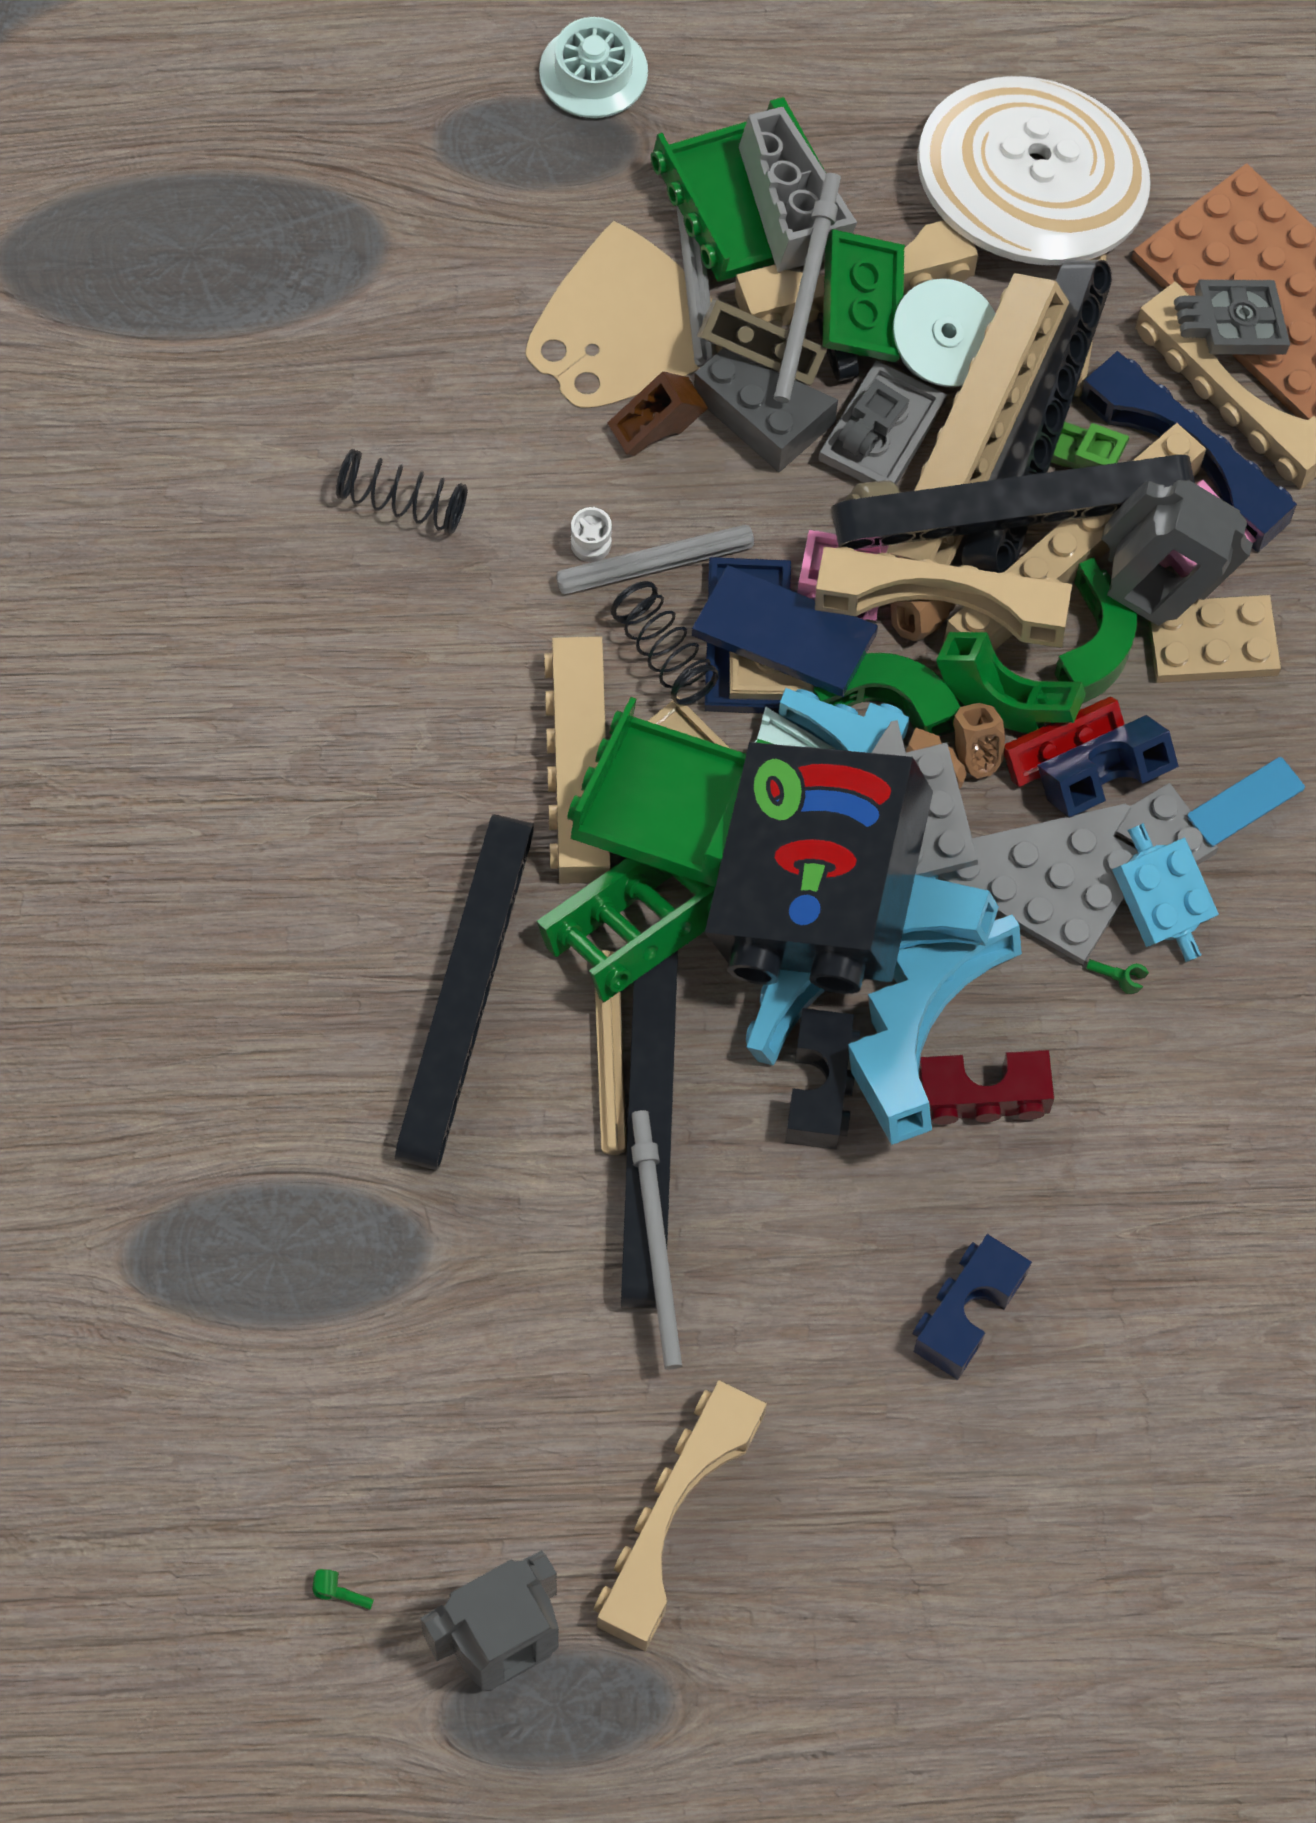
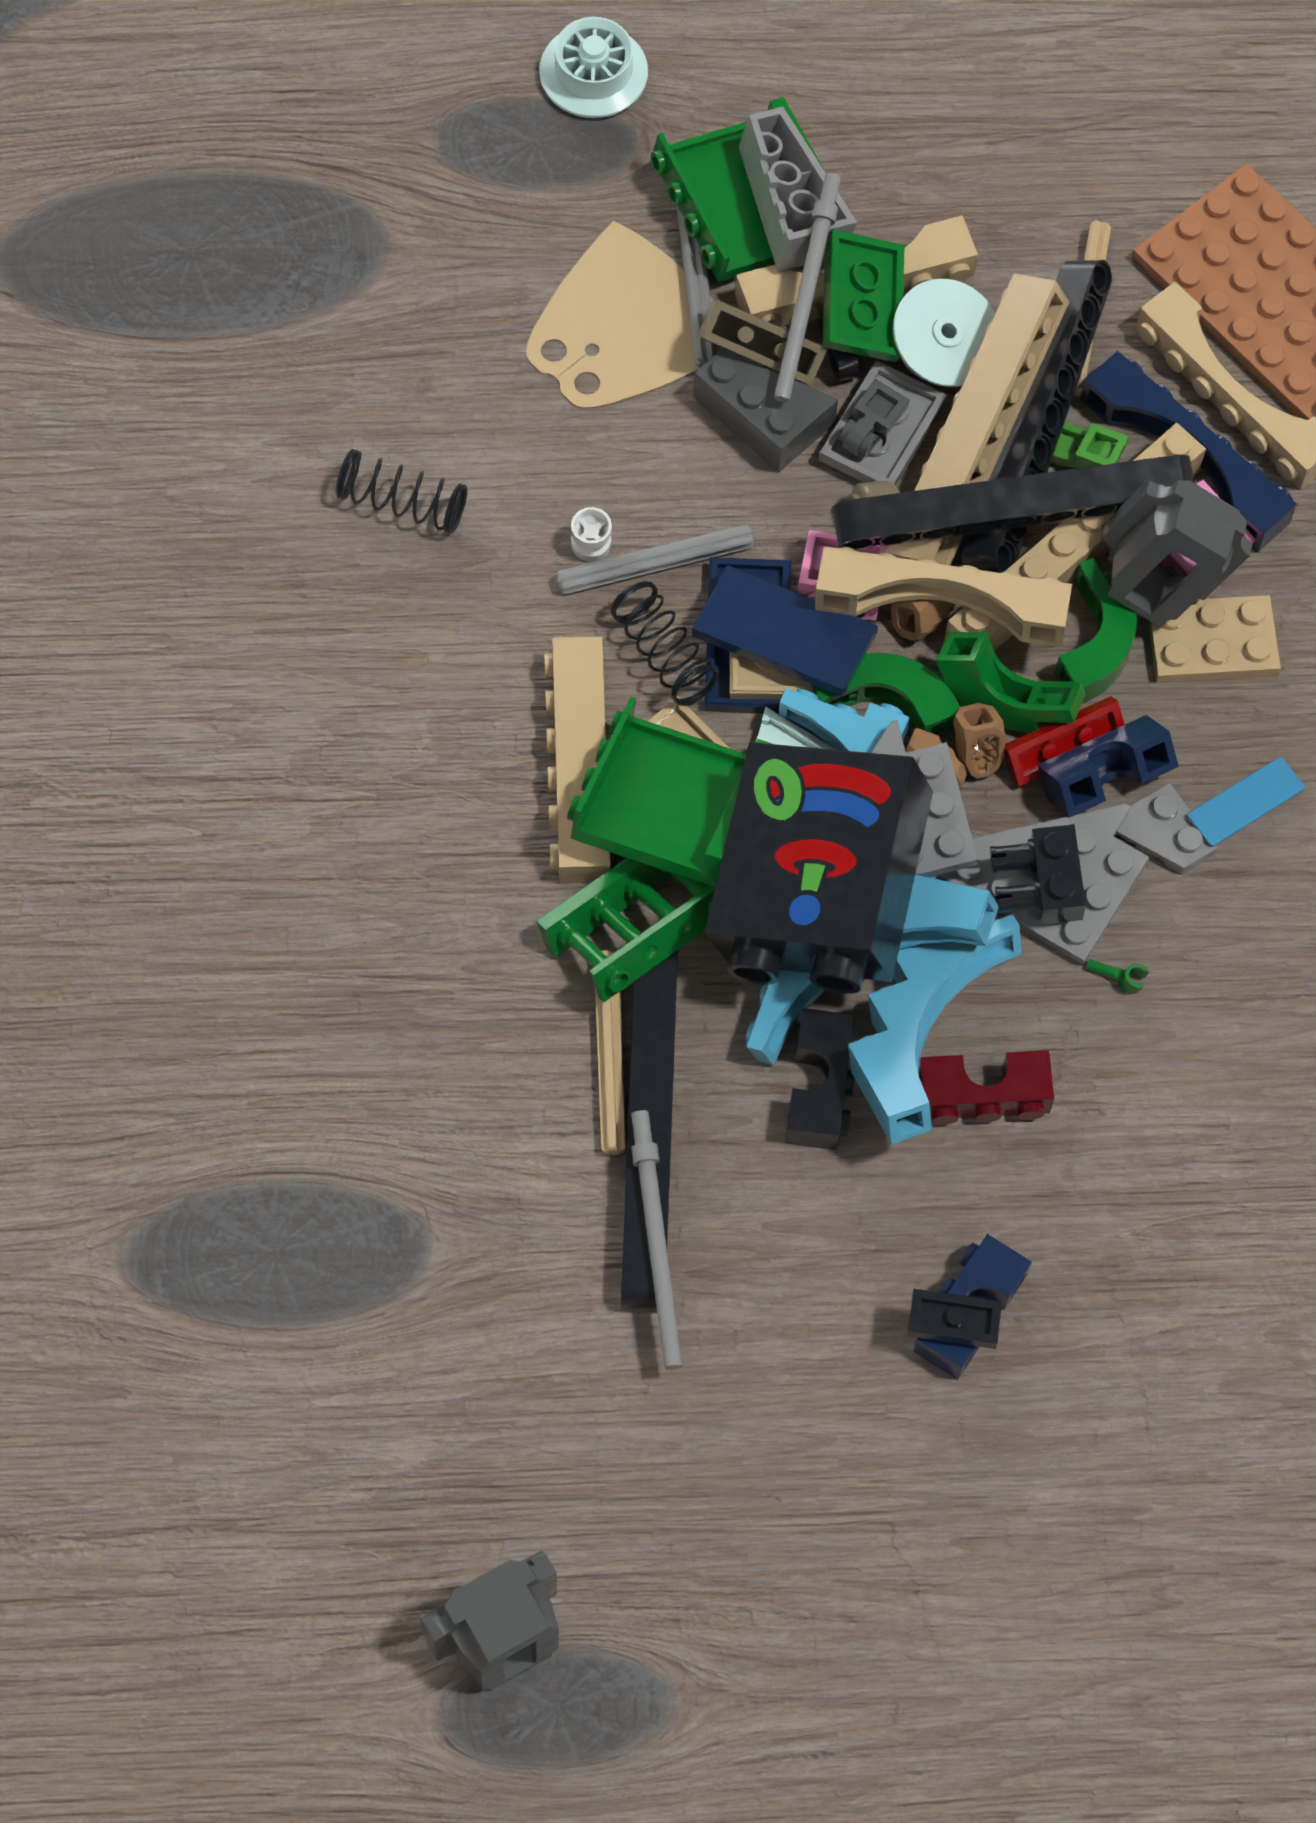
(326, 1588): green hand -> none
(464, 992): black beam -> none
(659, 410): reddish brown arch -> none
(720, 1435): tan arch -> none
(954, 1318): none -> black plate
(1024, 208): white dish -> none
(1057, 880): none -> black brick
(1165, 892): medium azure plate -> none
(1235, 317): dark grey piece -> none

